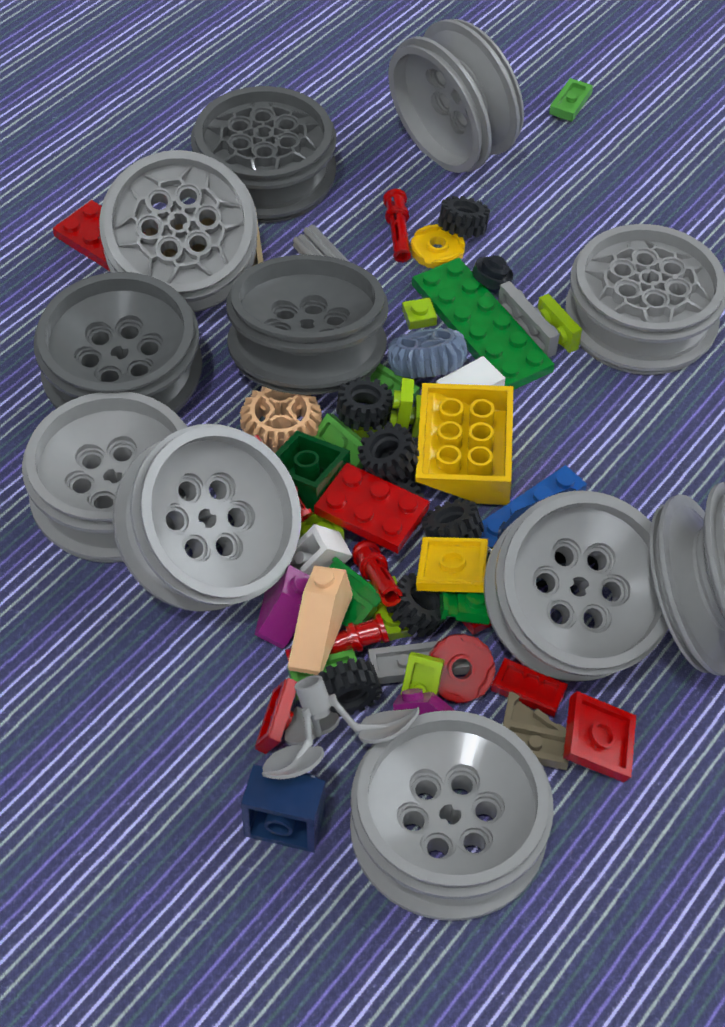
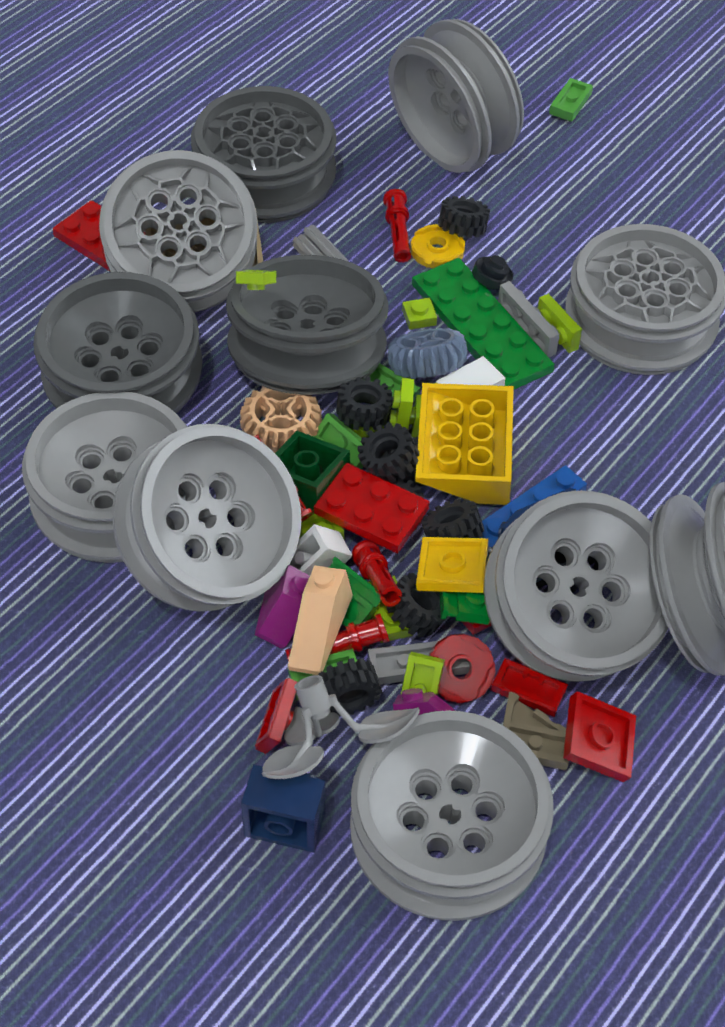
(255, 278): none -> lime plate

